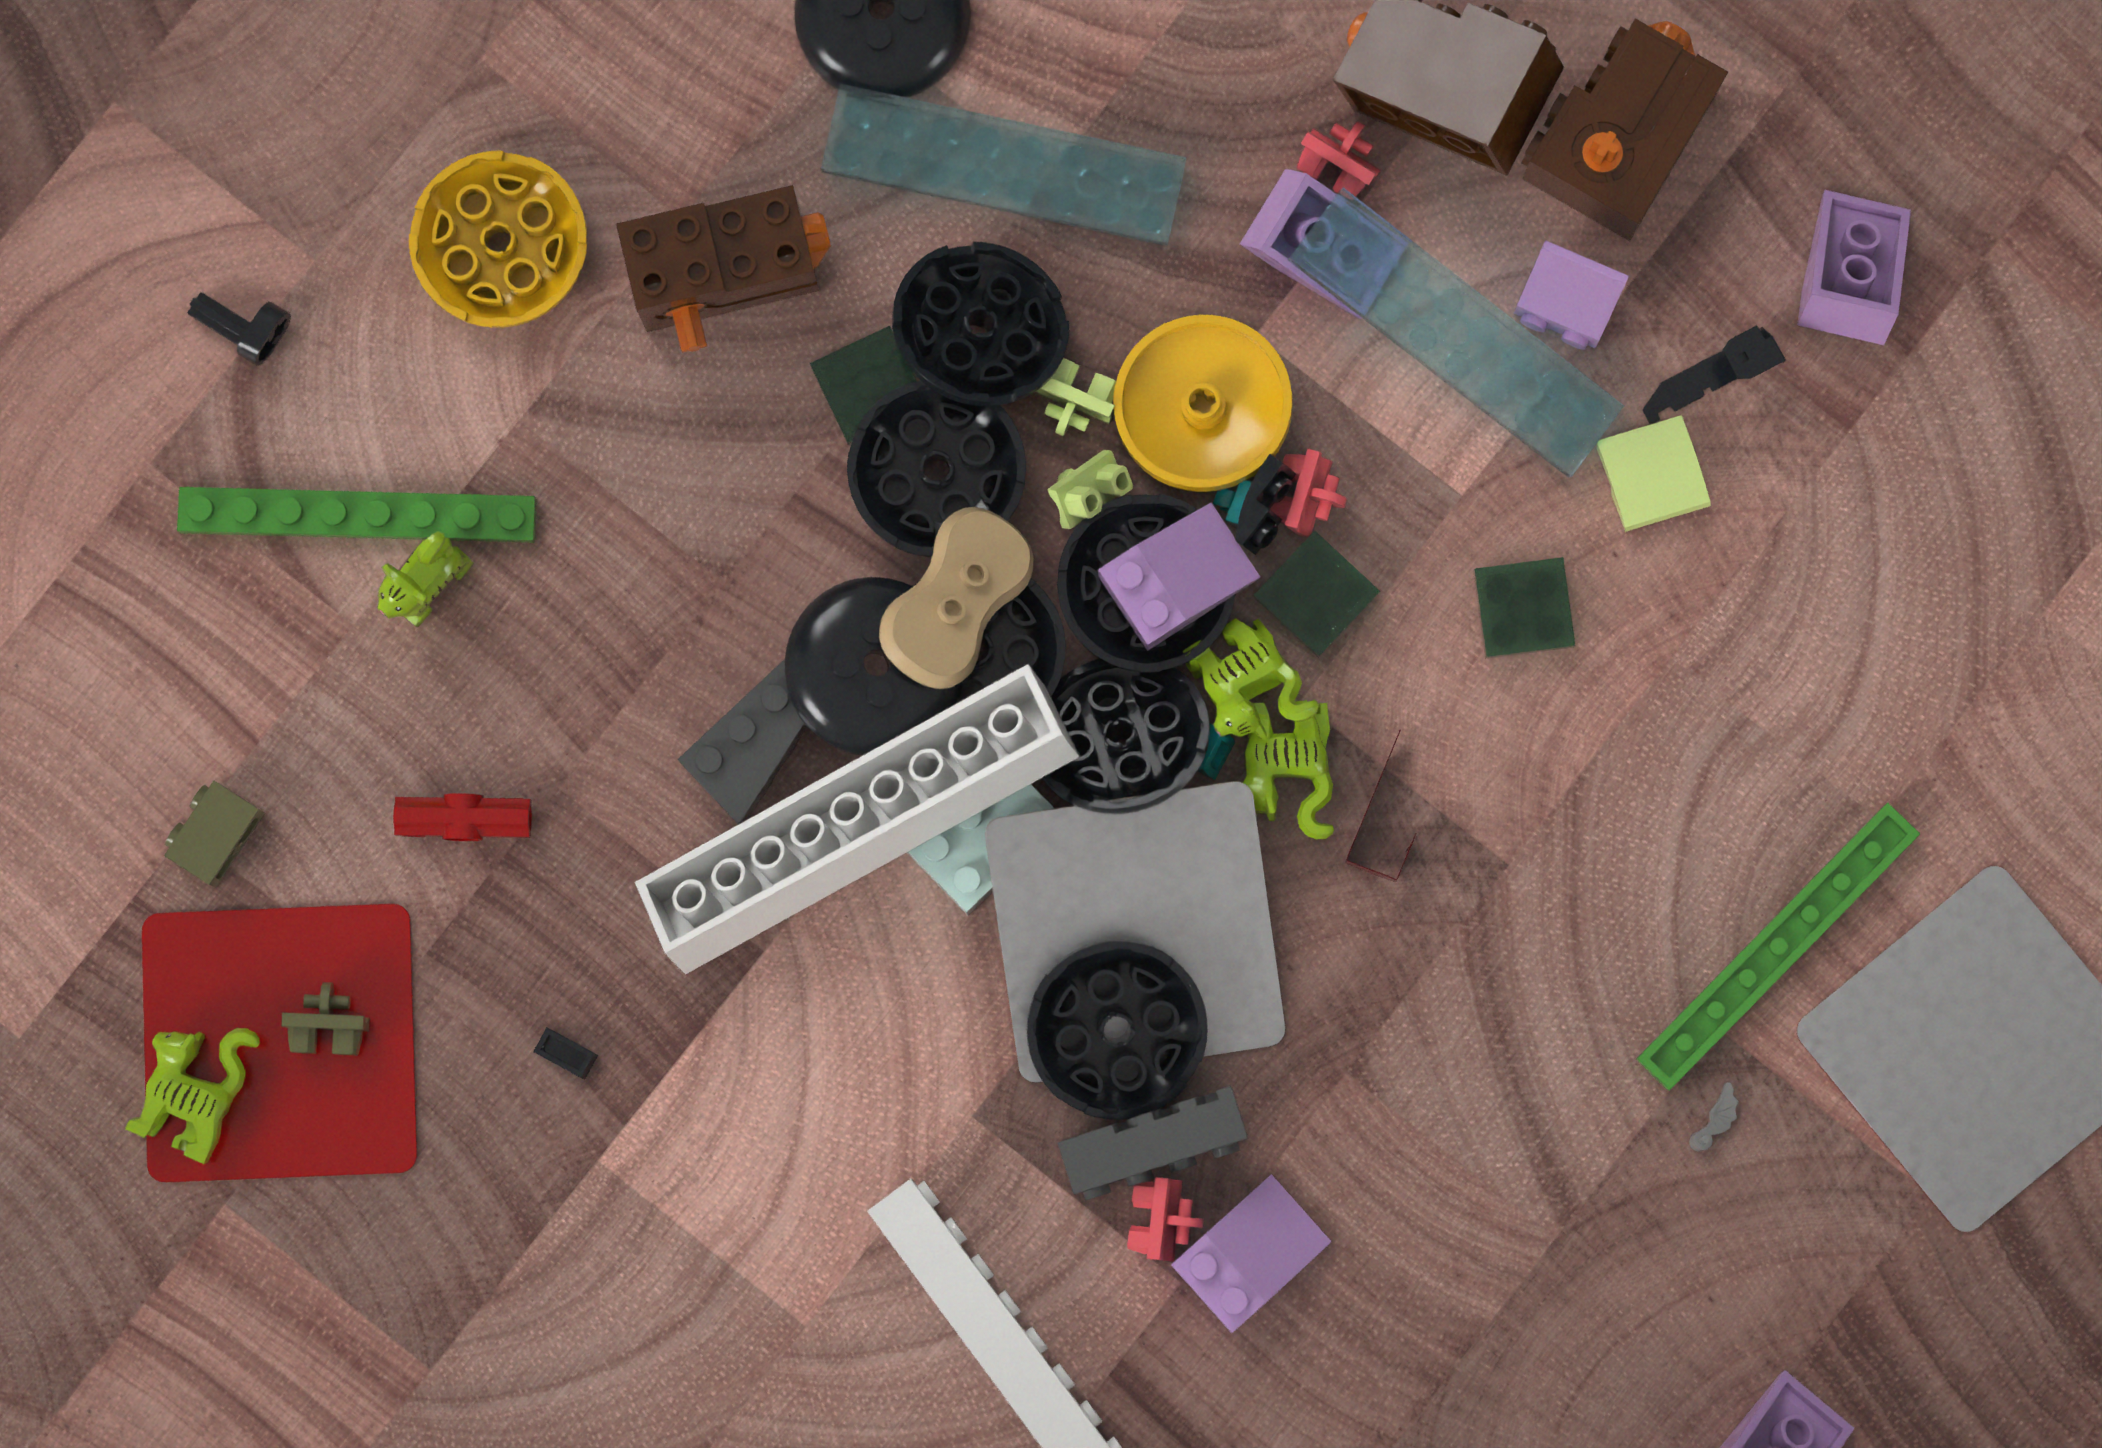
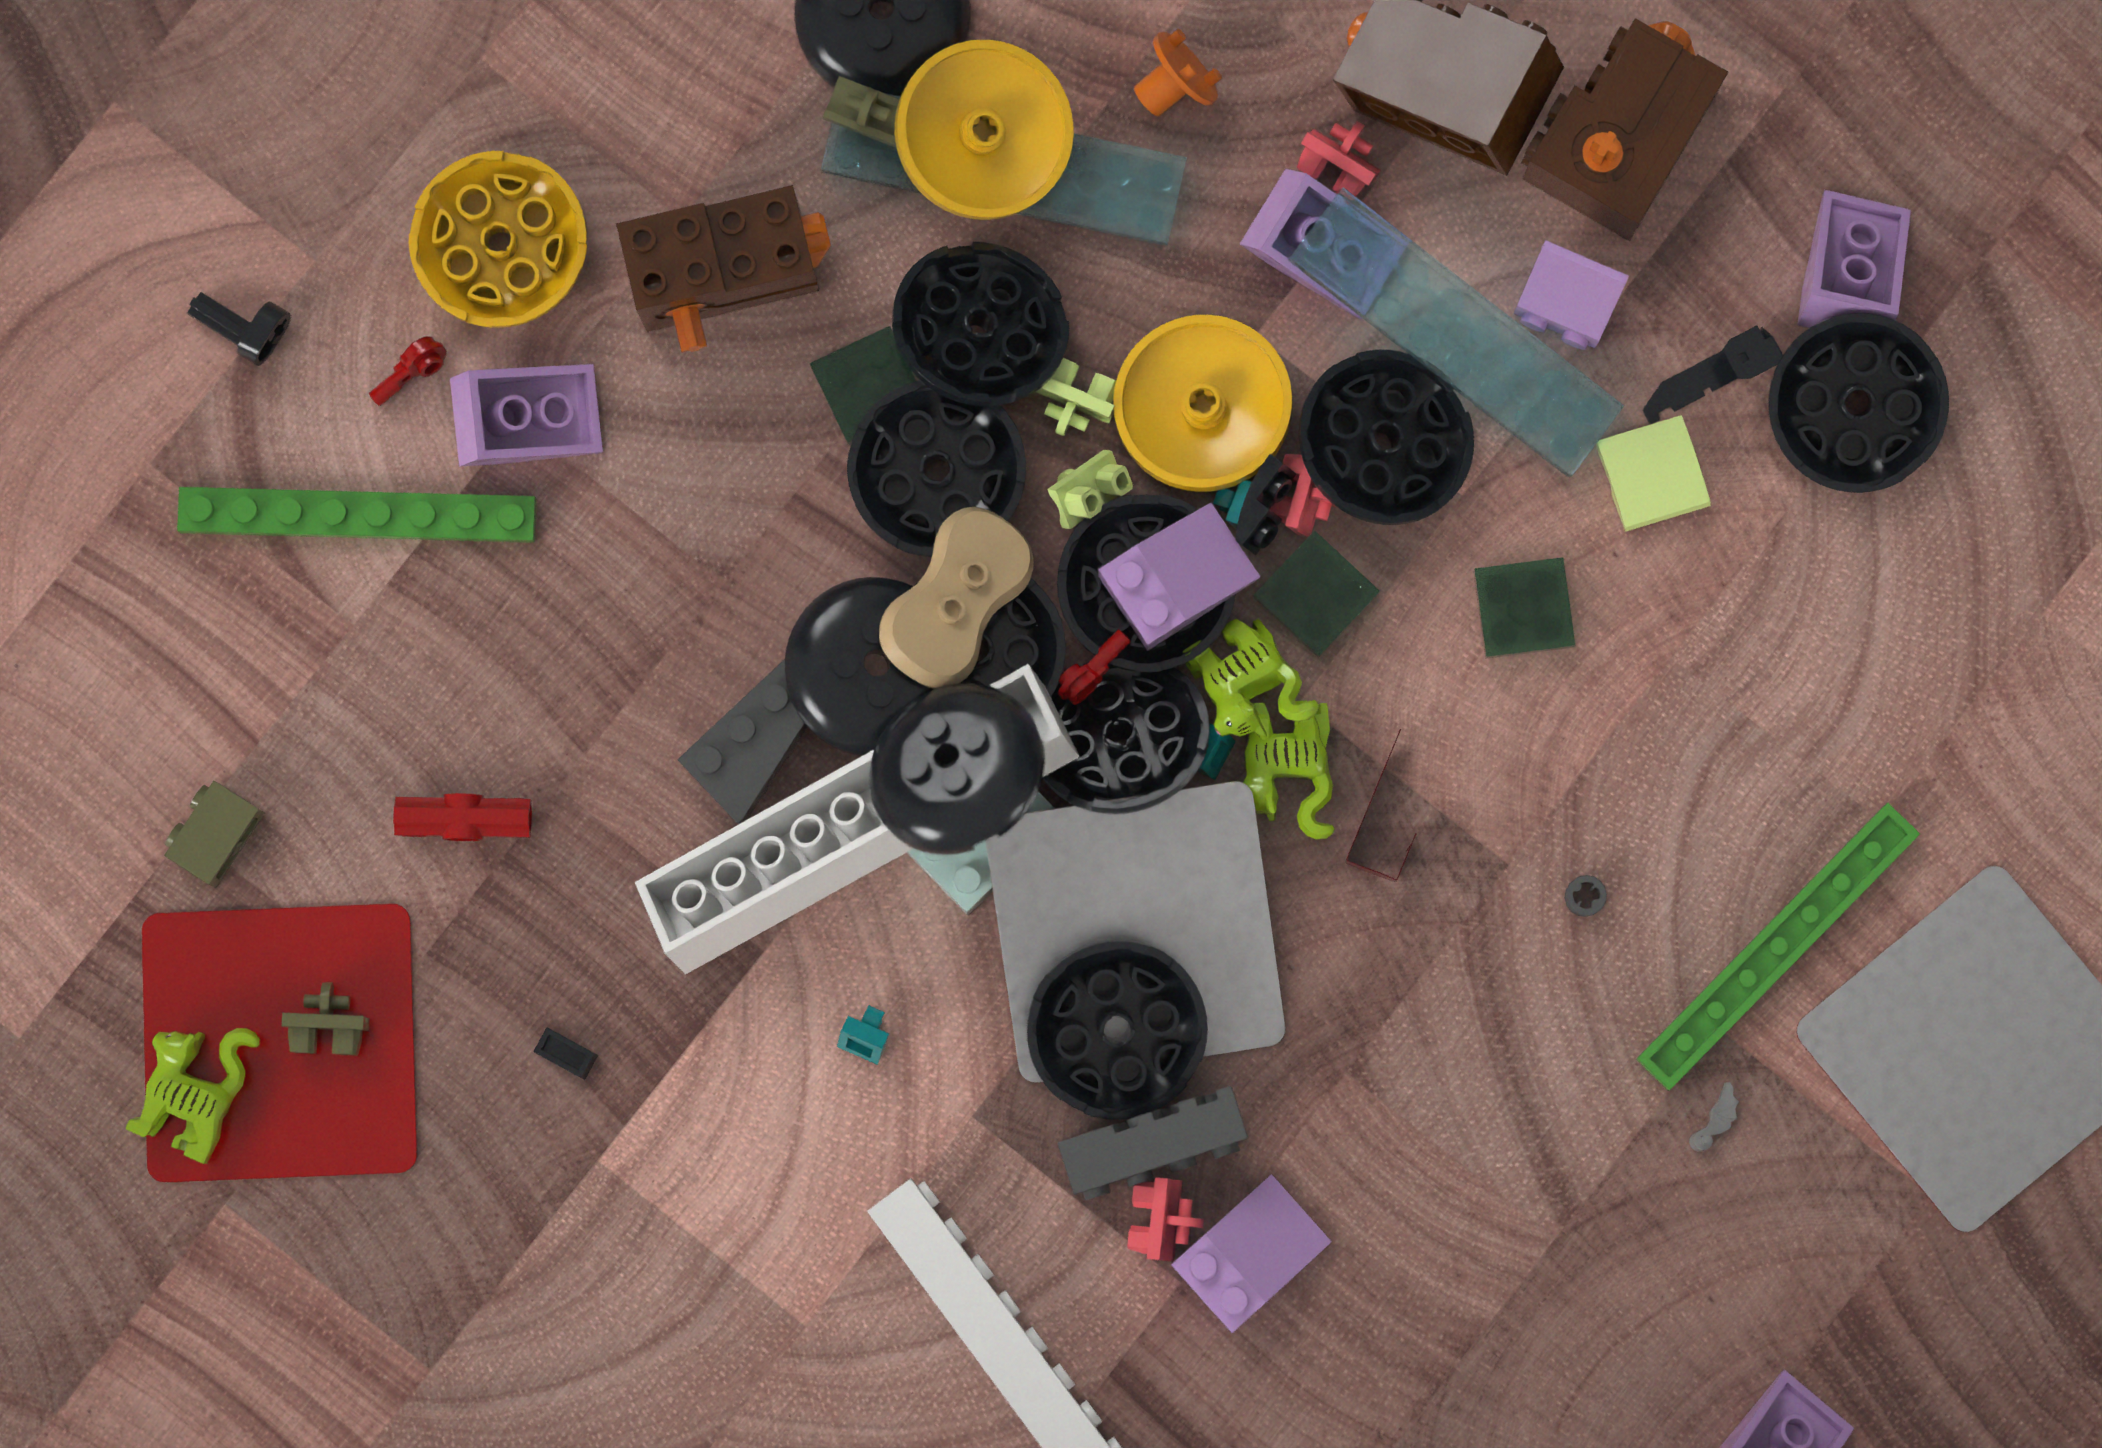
(420, 358): none -> red plate
(421, 579): lime animal -> none
(525, 414): none -> lavender slope
(863, 111): none -> olive hips
(864, 1036): none -> teal tile
(978, 795): none -> black brick
(984, 129): none -> yellow dish
(1081, 681): none -> red plate
(1176, 76): none -> orange piece
(1410, 406): none -> black brick
(1595, 905): none -> dark grey bush
(1903, 410): none -> black brick

